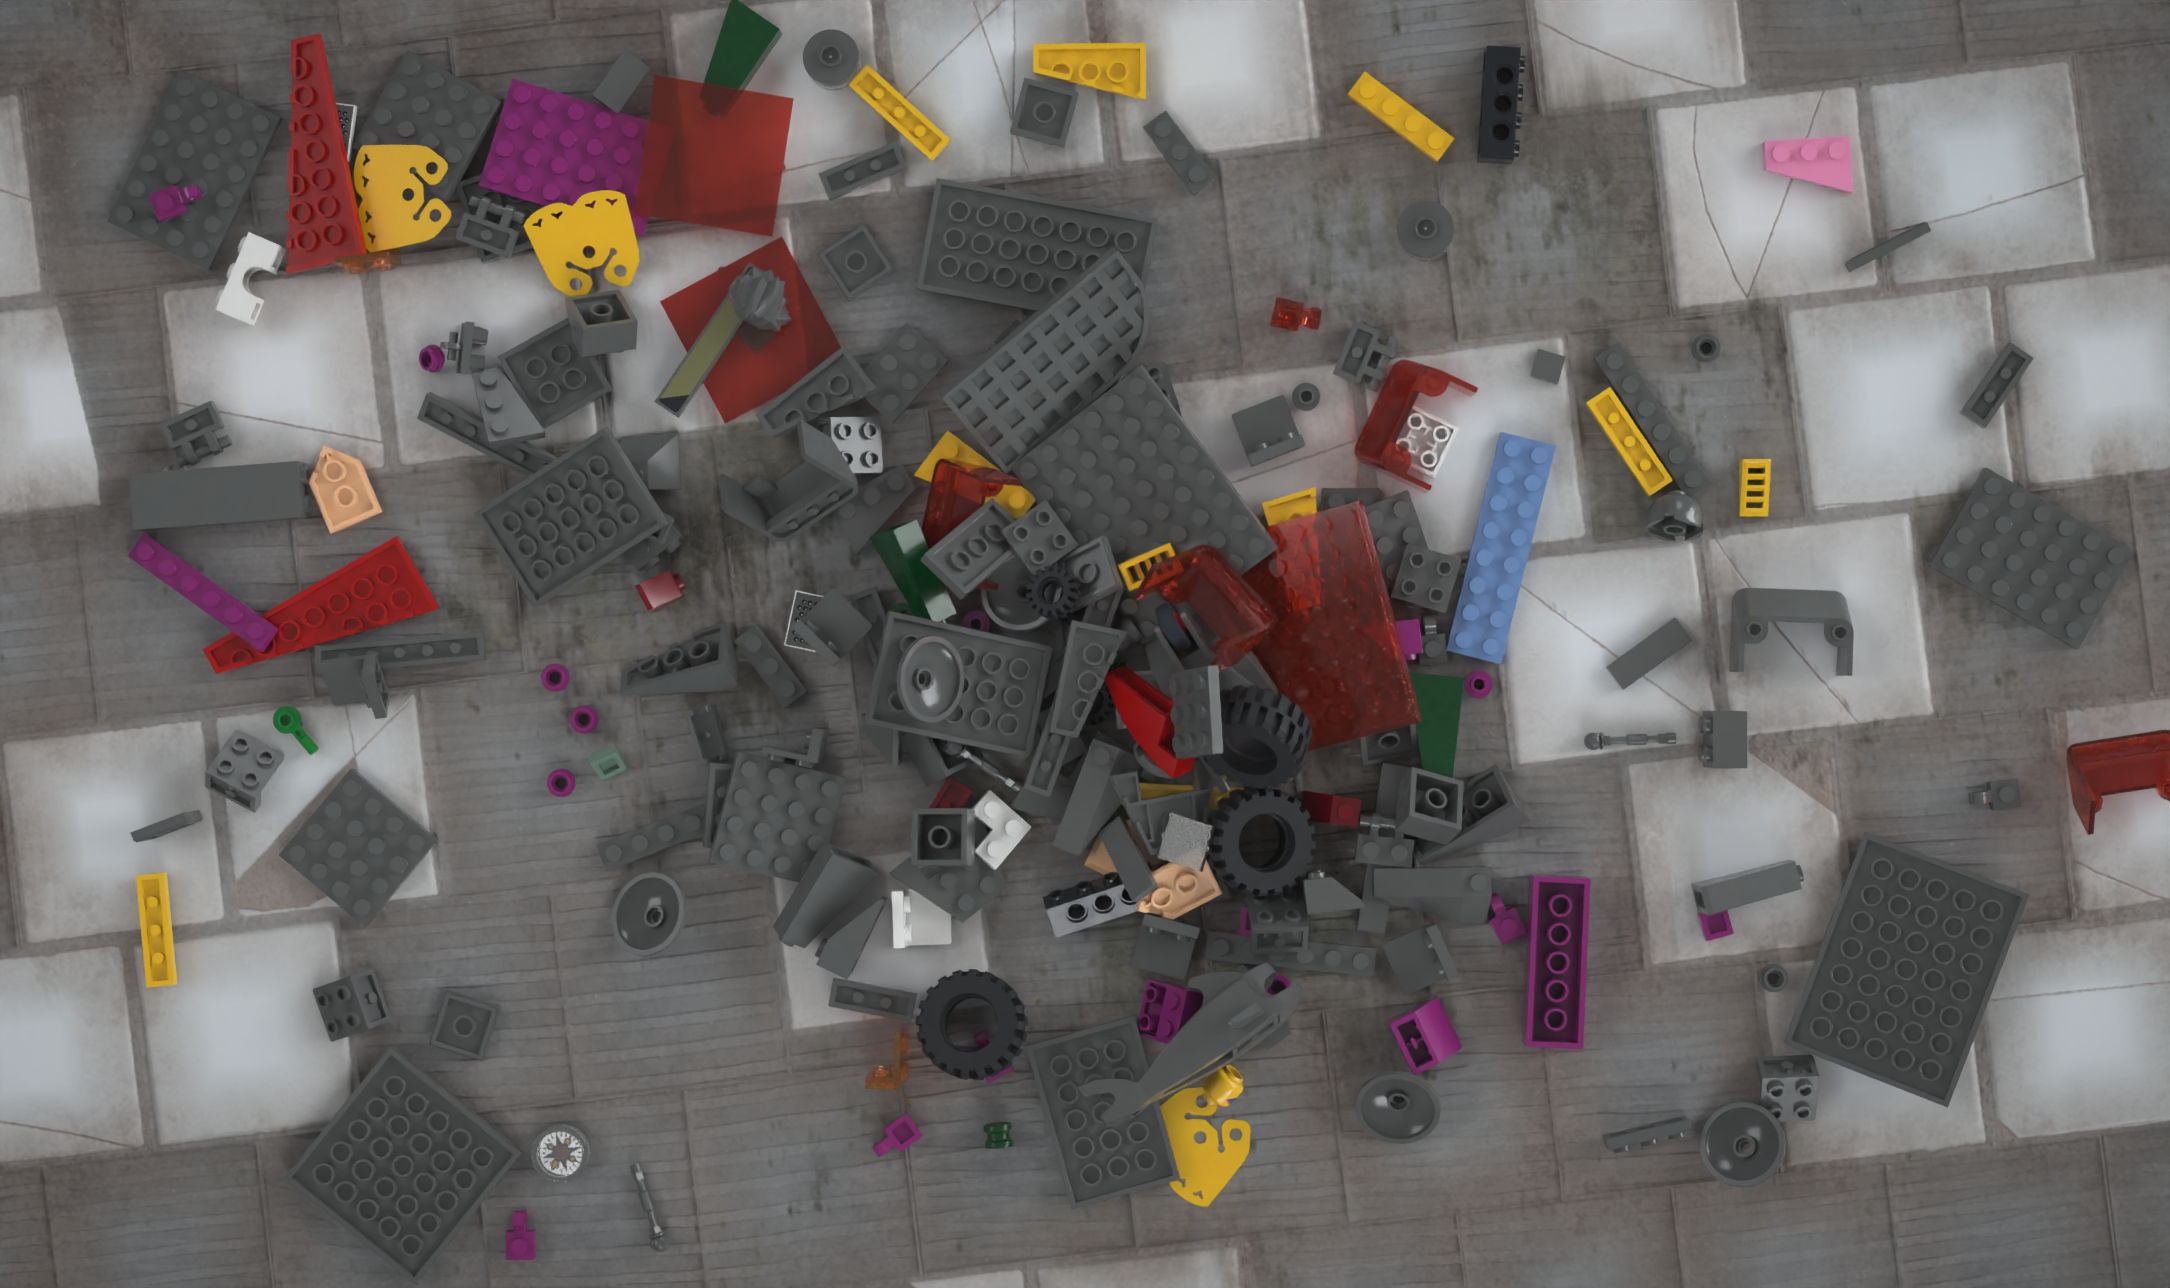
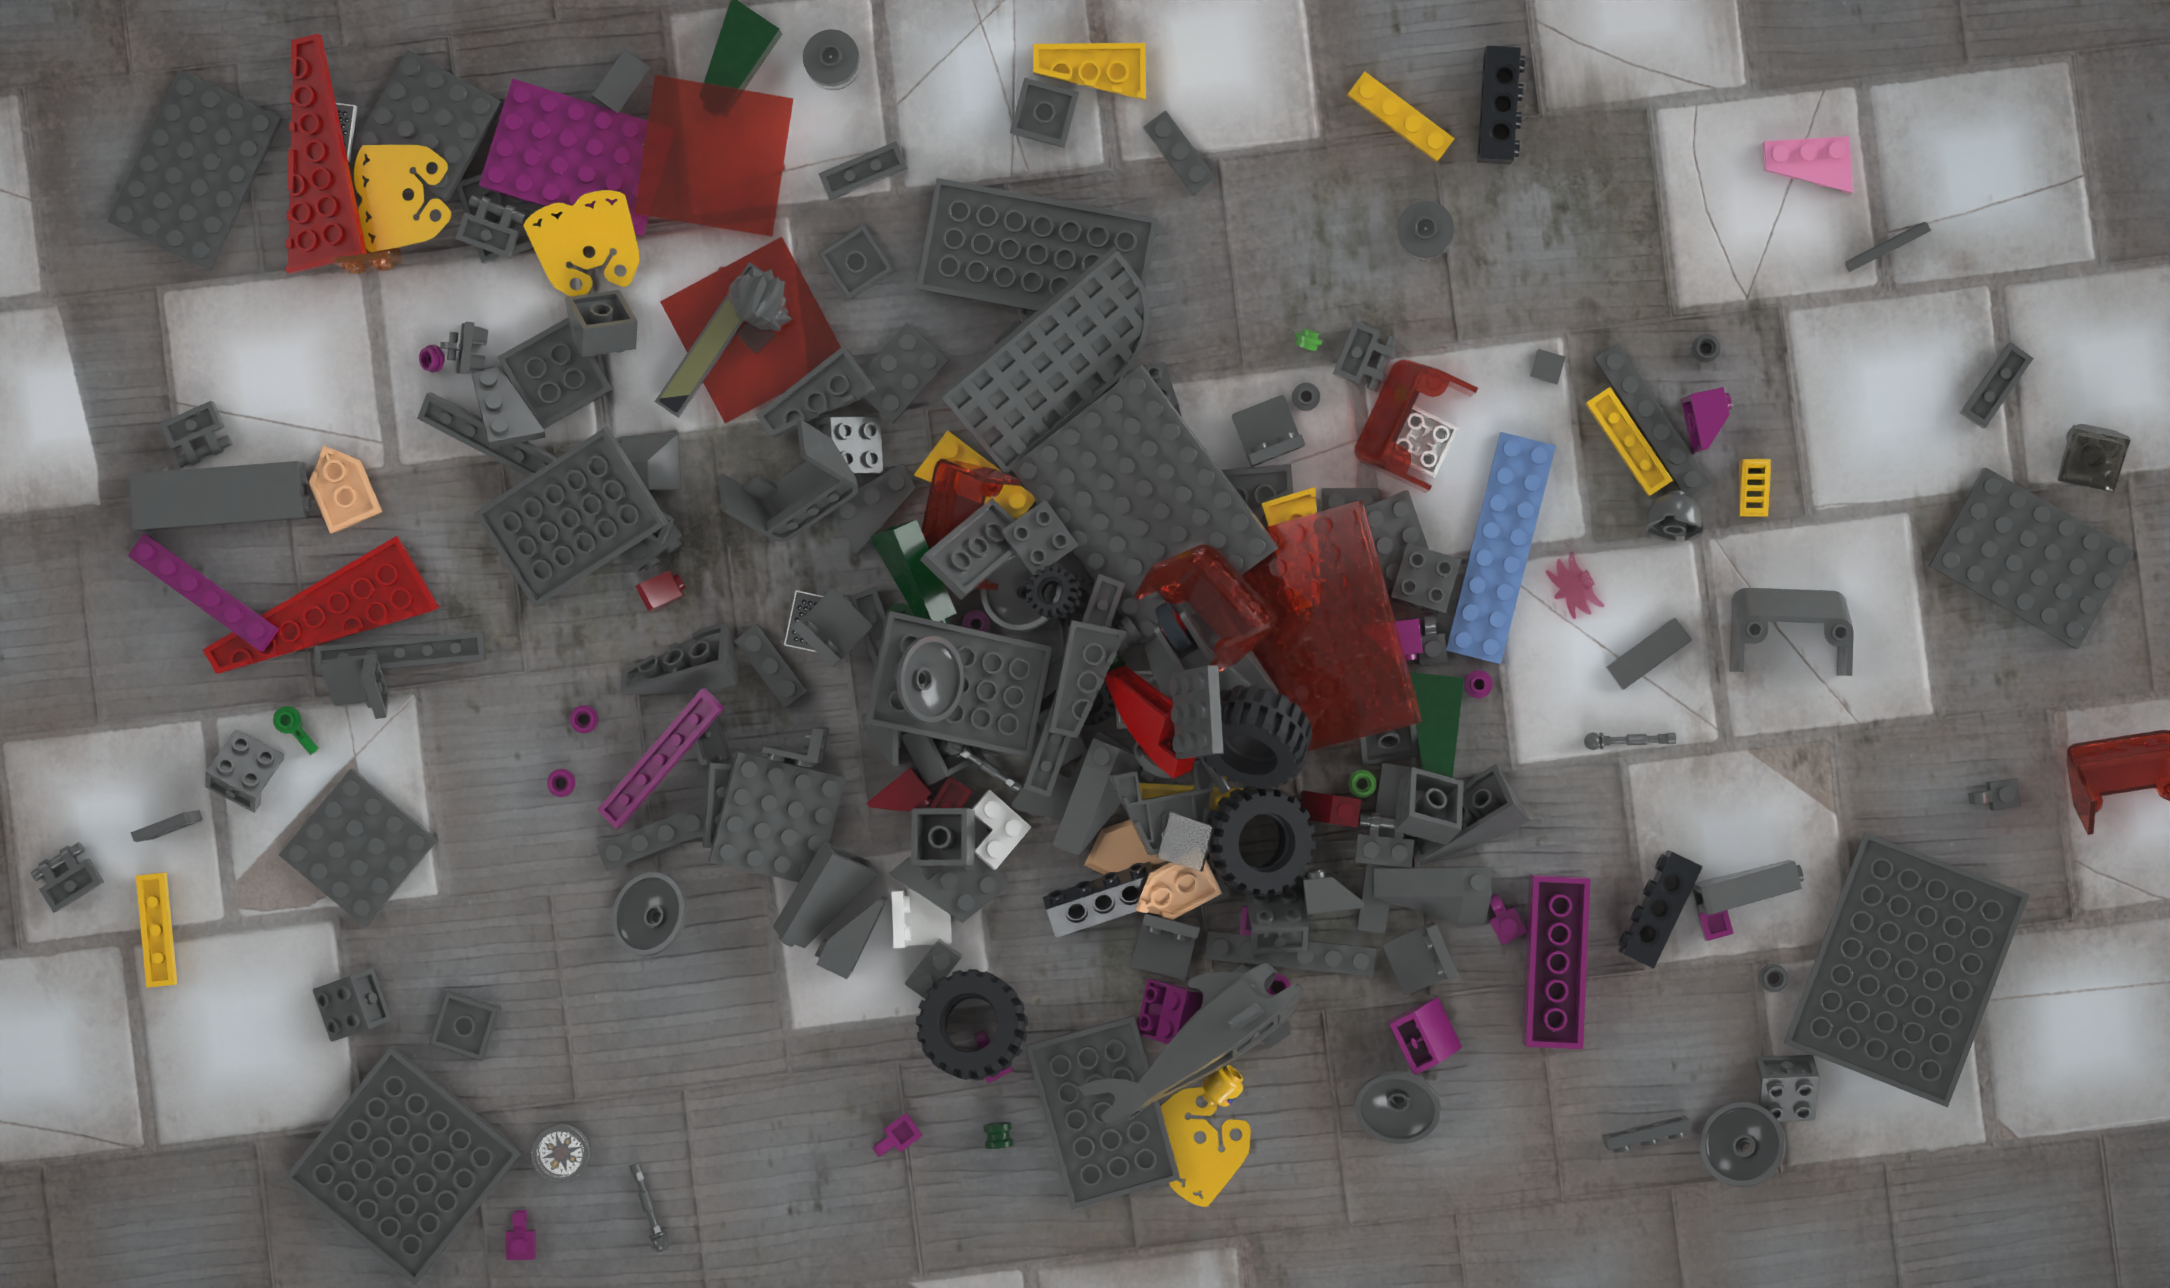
(70, 885): none -> dark grey plate
(171, 201): magenta plate -> none
(236, 297): white arch -> none
(547, 681): magenta plate -> none
(607, 762): sand green plate -> none
(660, 758): none -> magenta plate
(872, 999): dark grey plate -> none
(882, 1076): clear orange bracket -> none
(899, 113): yellow plate -> none
(903, 793): none -> dark red slope
(934, 965): none -> dark grey plate
(1093, 569): dark grey tile -> none
(1123, 566): yellow slope -> none
(1128, 859): dark grey tile -> none
(1261, 483): none -> dark grey wing
(1290, 314): clear red plate -> none
(1308, 339): none -> bright green plate
(1371, 783): none -> bright green plate
(1574, 586): none -> clear pink piece
(1674, 901): none -> black brick
(1705, 416): none -> magenta slope
(1723, 739): dark grey brick -> none
(2093, 457): none -> clear smoke slope

